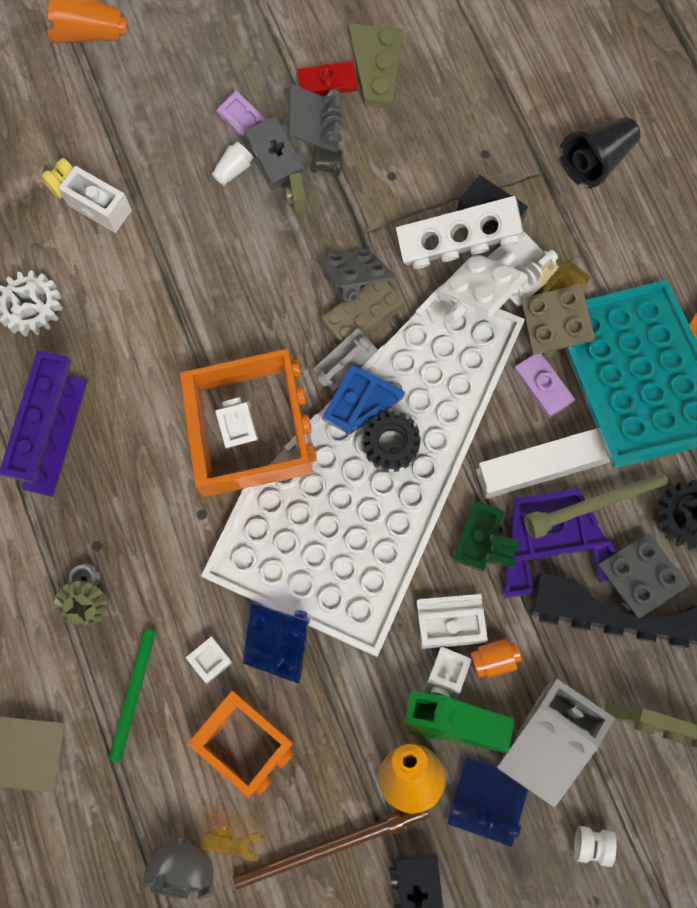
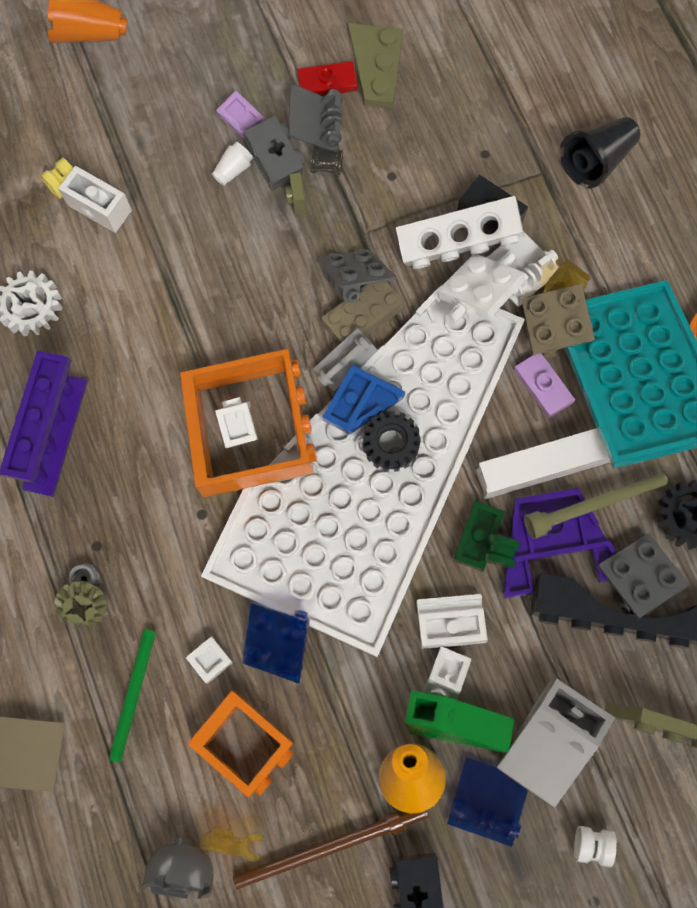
(496, 658): orange brick -> none

